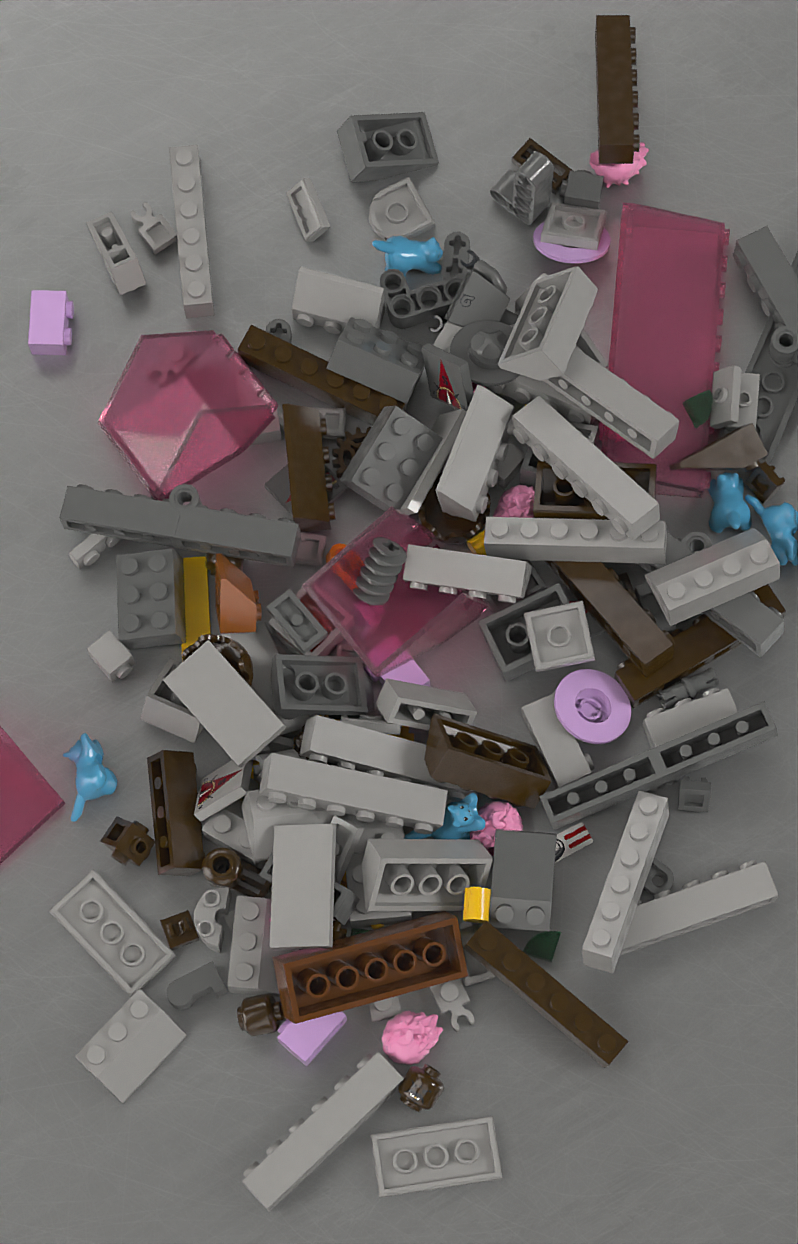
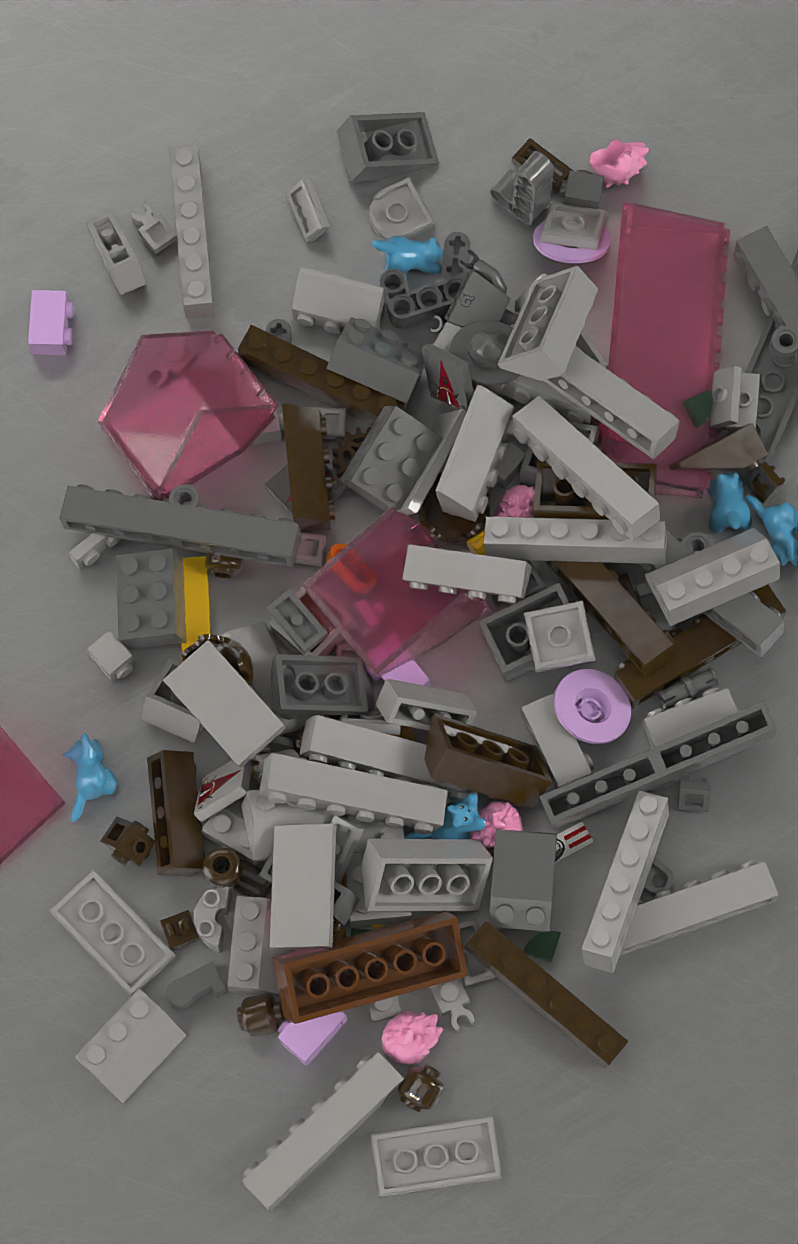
(235, 599): dark orange slope -> none
(380, 571): dark grey piece -> none
(476, 904): yellow piece -> none
(614, 89): dark brown brick -> none

